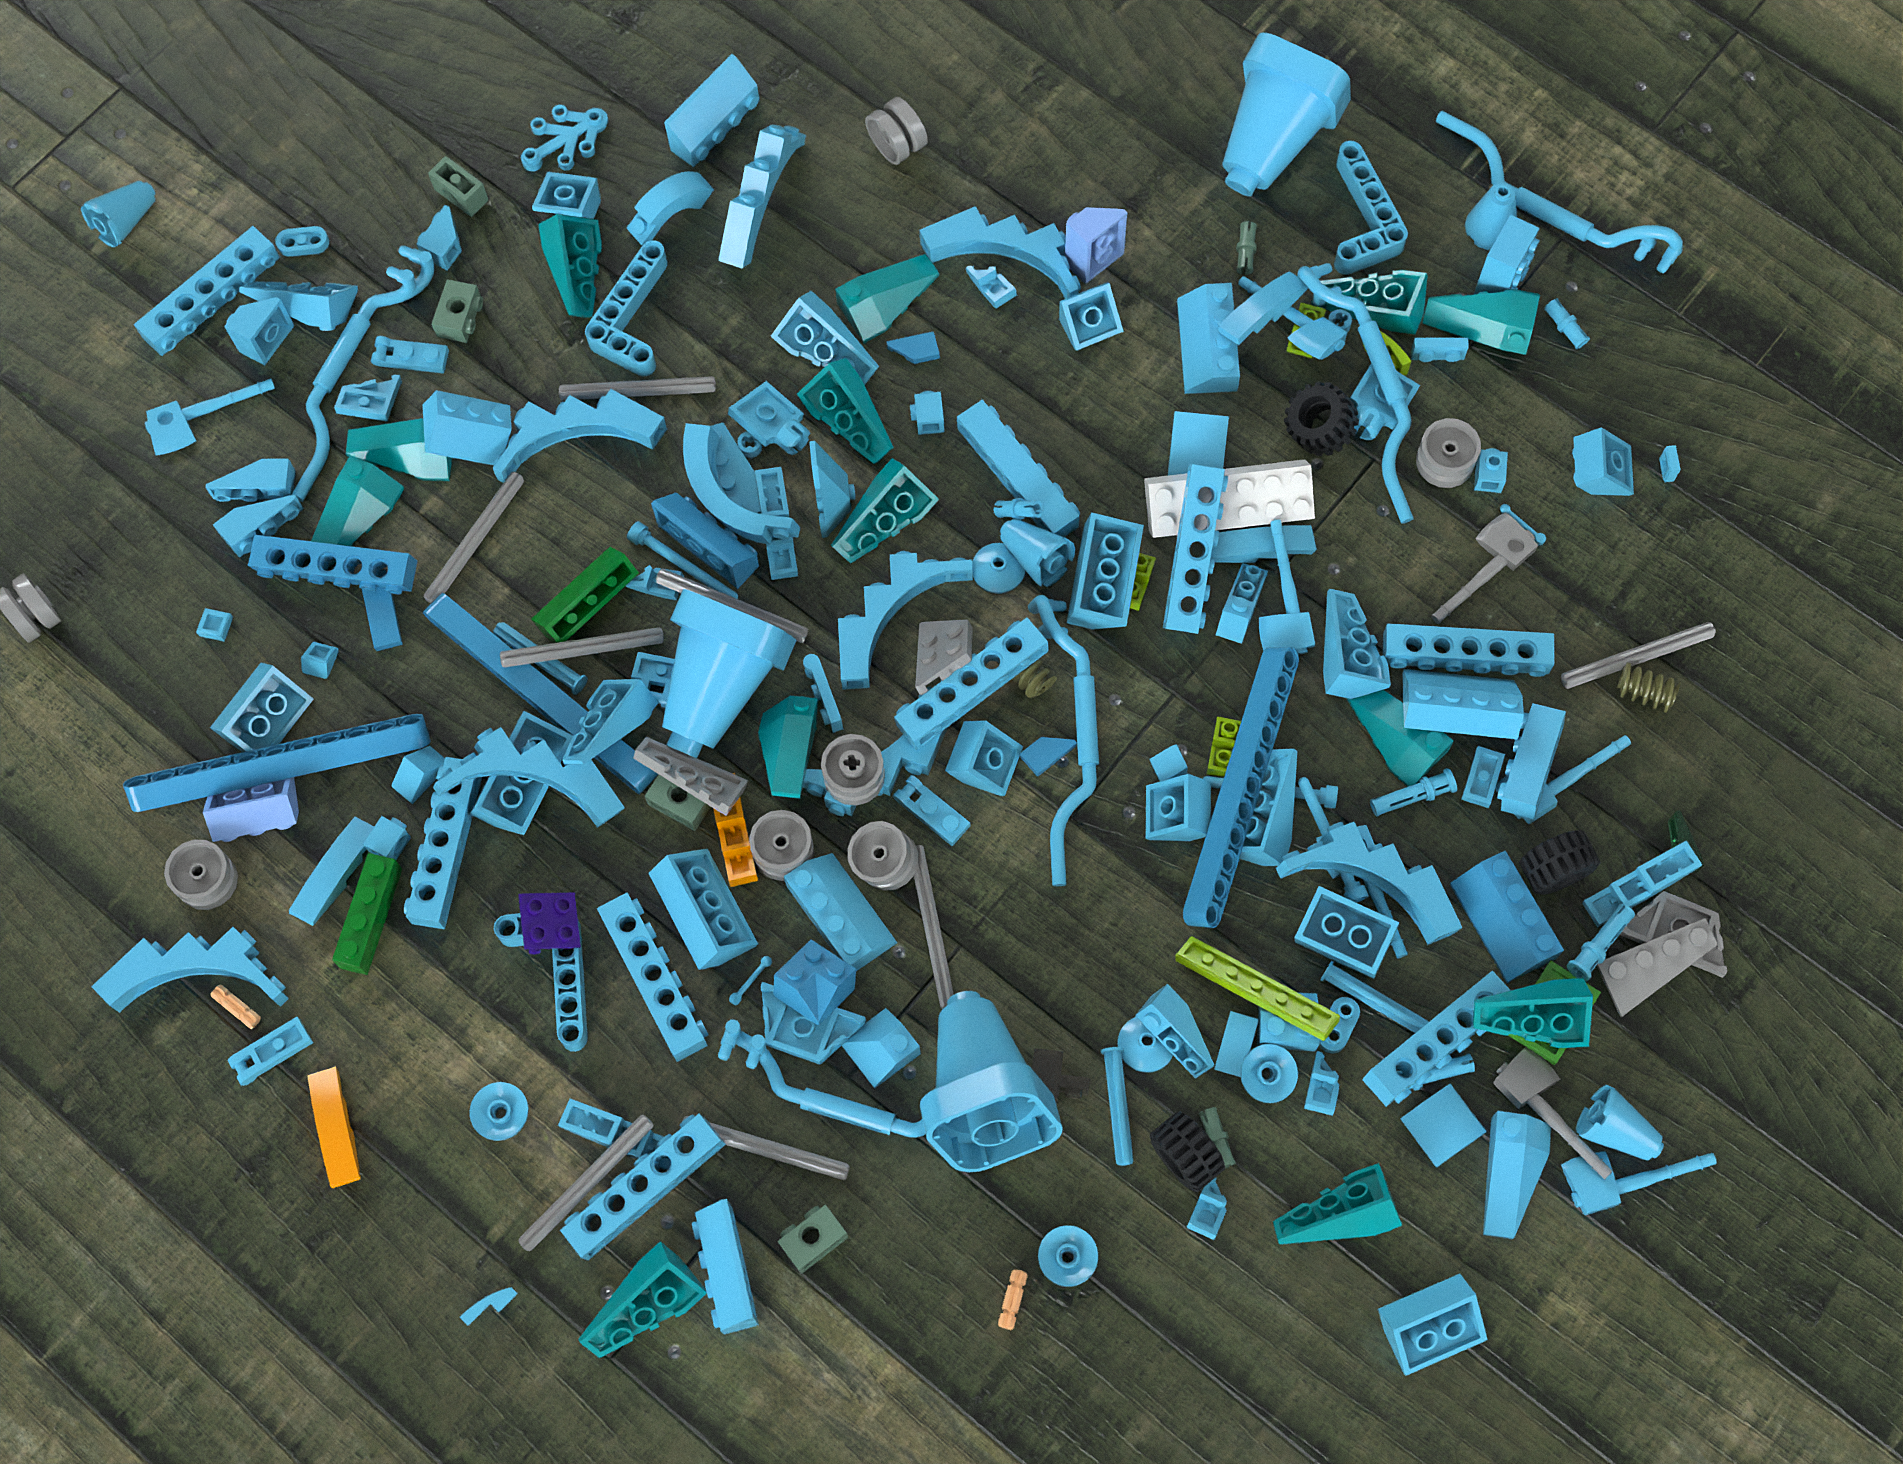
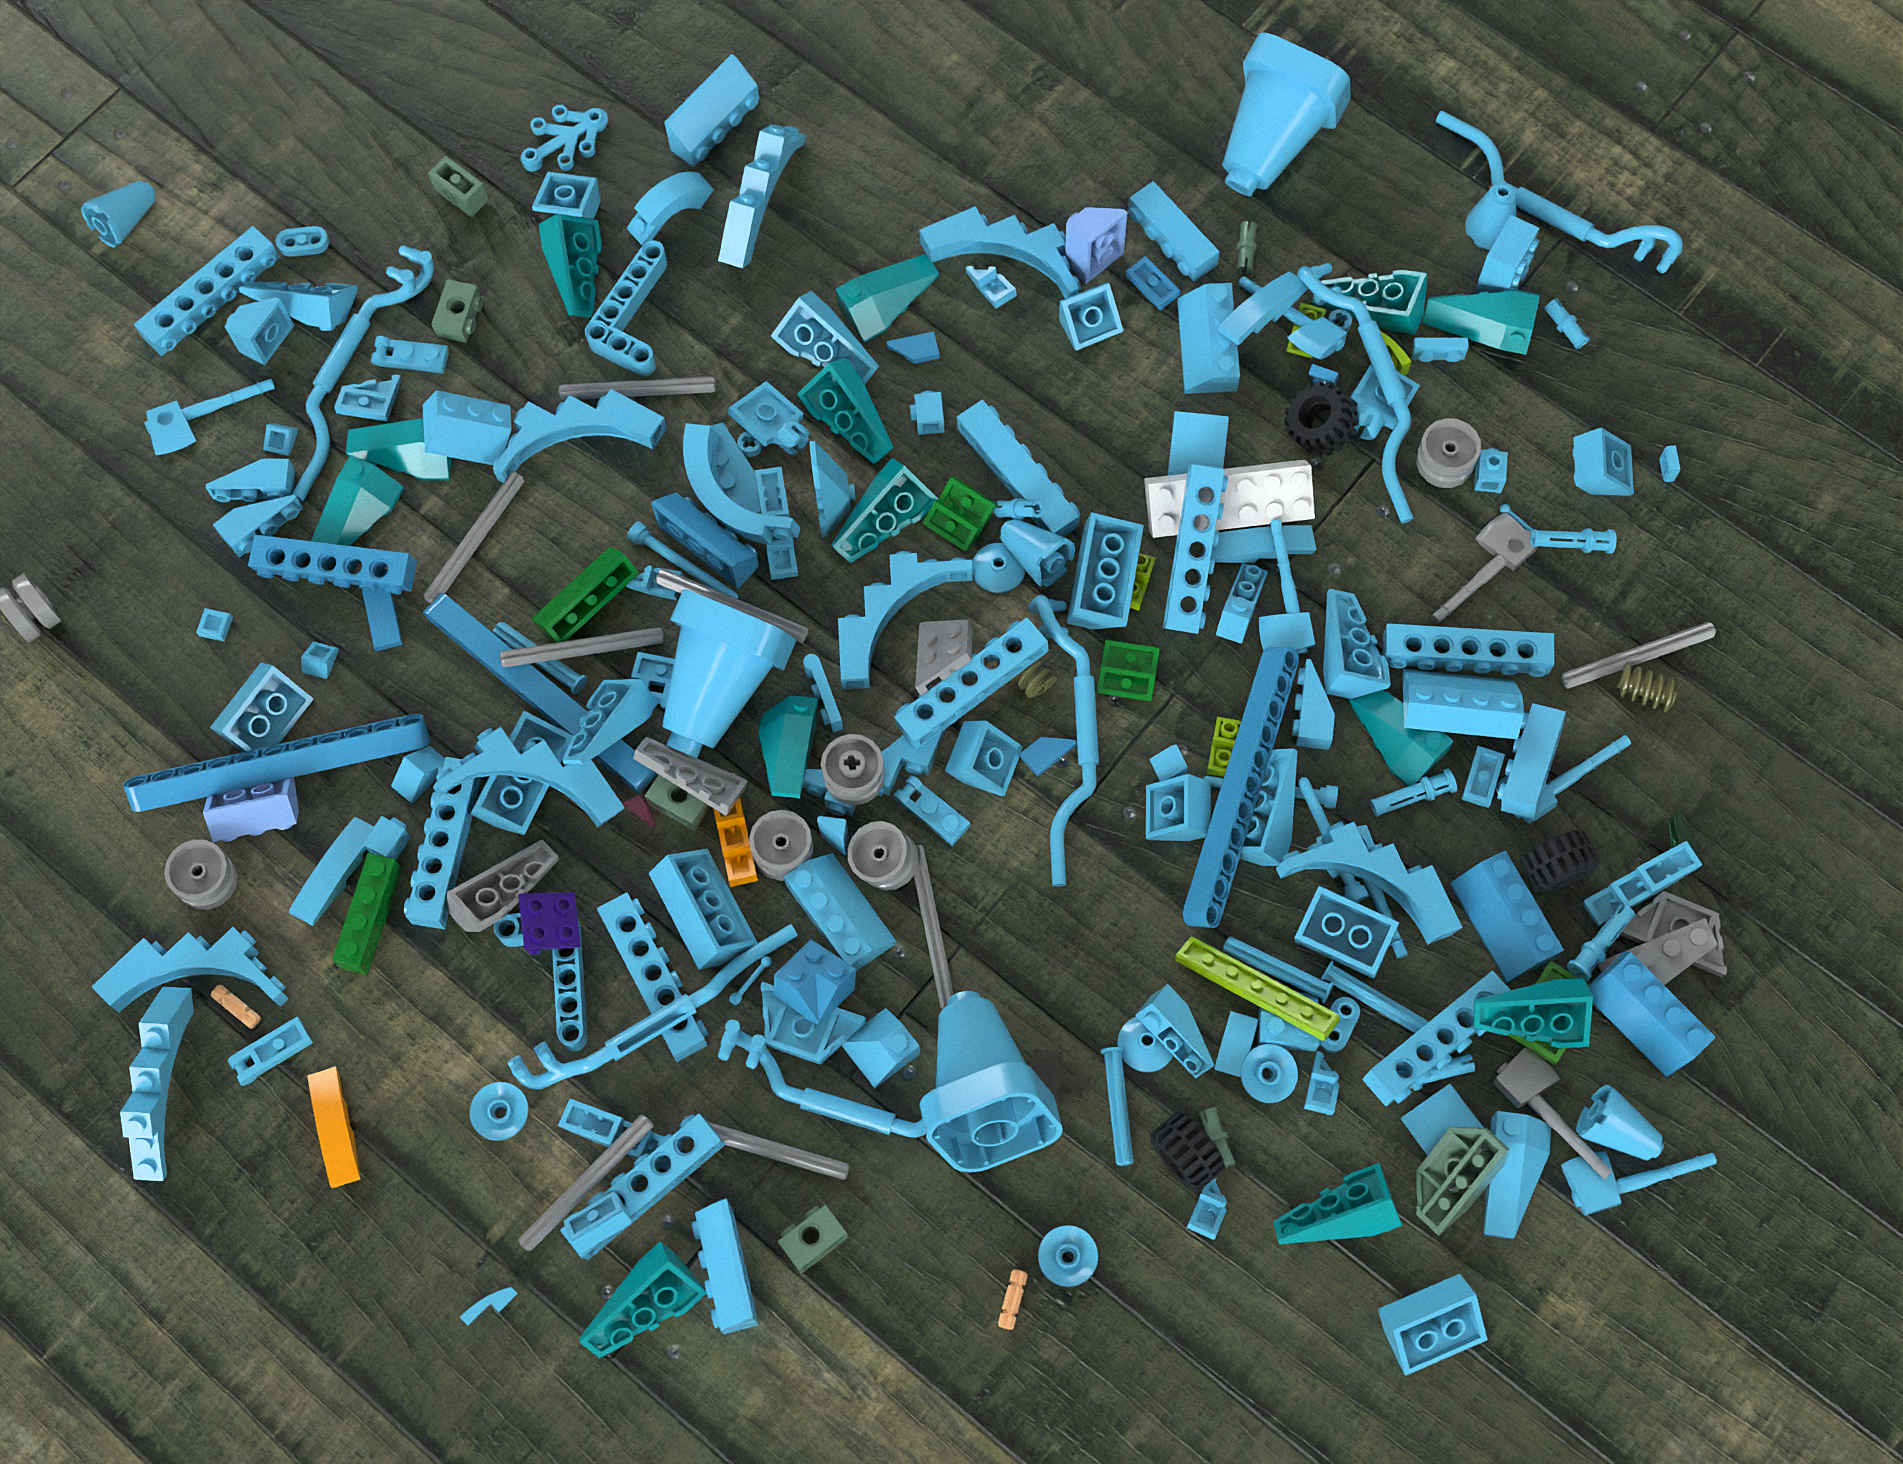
(150, 1077): none -> medium azure arch
(279, 438): none -> medium azure slope
(441, 239): medium azure slope -> none
(495, 891): none -> light grey wedge
(597, 1222): none -> medium azure slope
(640, 809): none -> clear pink slope
(648, 1027): none -> medium azure piece
(834, 832): none -> medium azure slope
(896, 130): light grey wheel -> none
(960, 513): none -> green slope
(1128, 670): none -> green slope
(1152, 283): none -> dark azure plate
(1173, 231): none -> medium azure brick
(1278, 968): none -> medium azure axle
(1316, 715): none -> medium azure slope
(1323, 375): none -> dark azure plate
(1381, 207): medium azure beam -> none
(1457, 1174): none -> sand green wedge
(1586, 542): none -> medium azure pin
(1649, 1014): none -> dark azure slope

